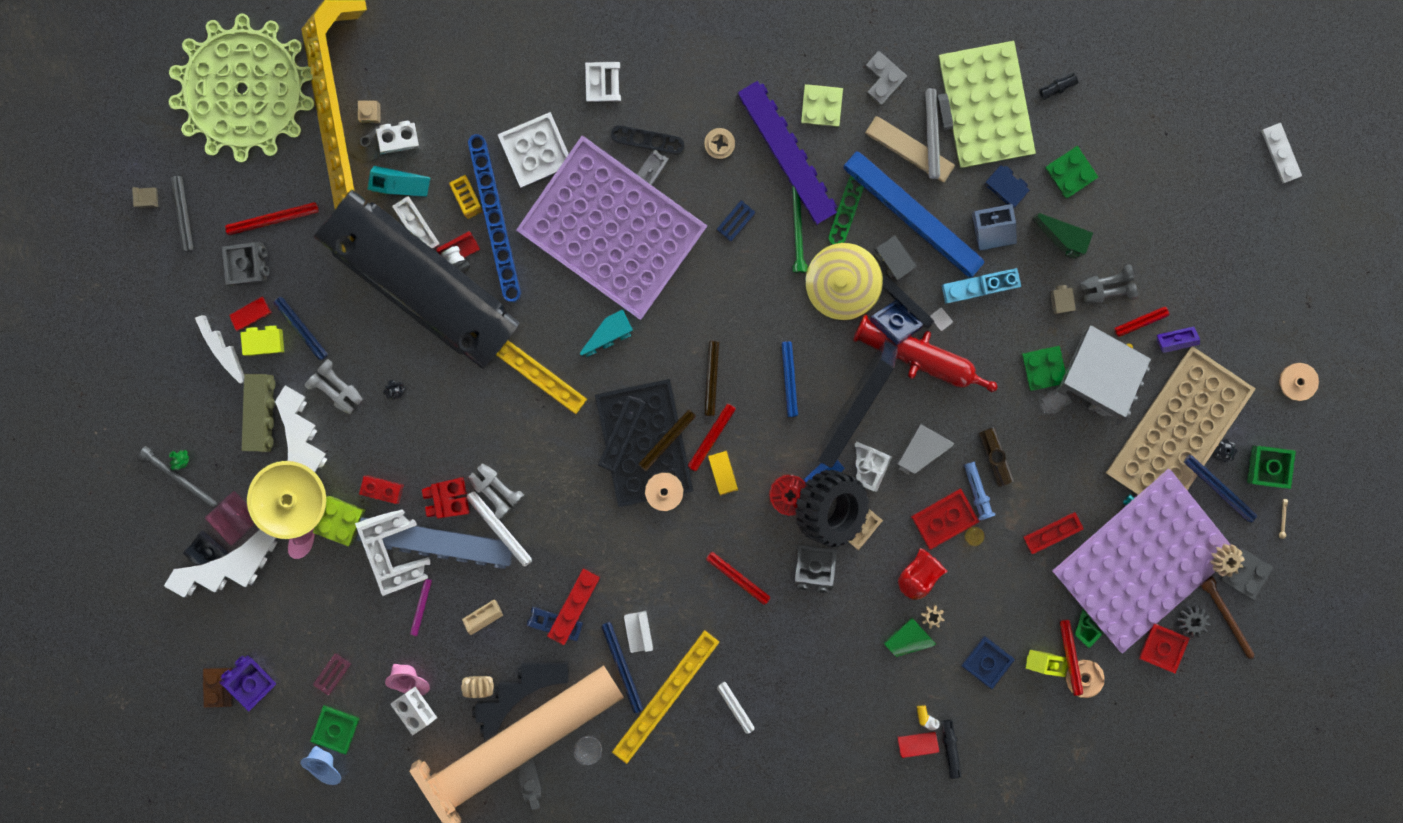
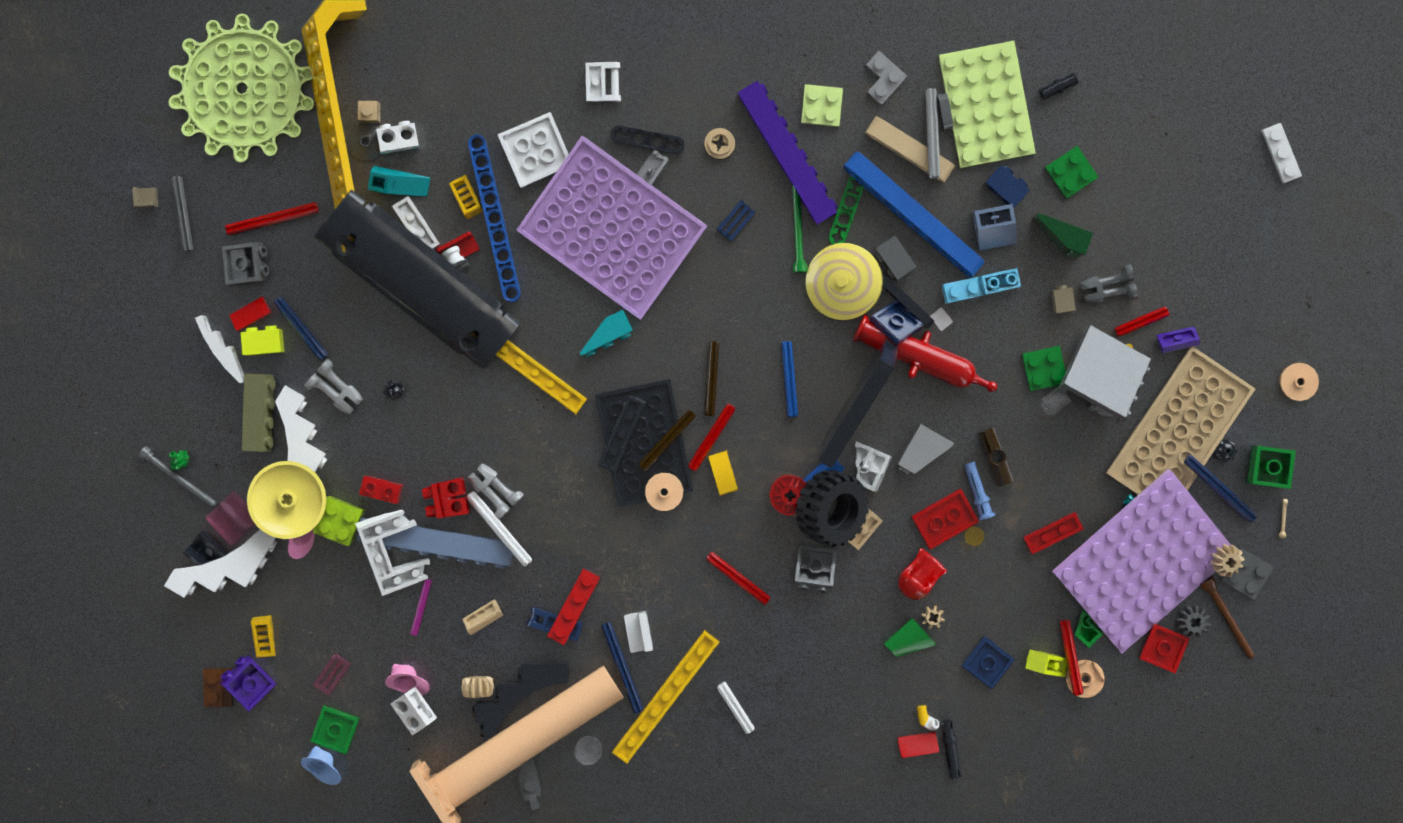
(262, 620): none -> yellow slope

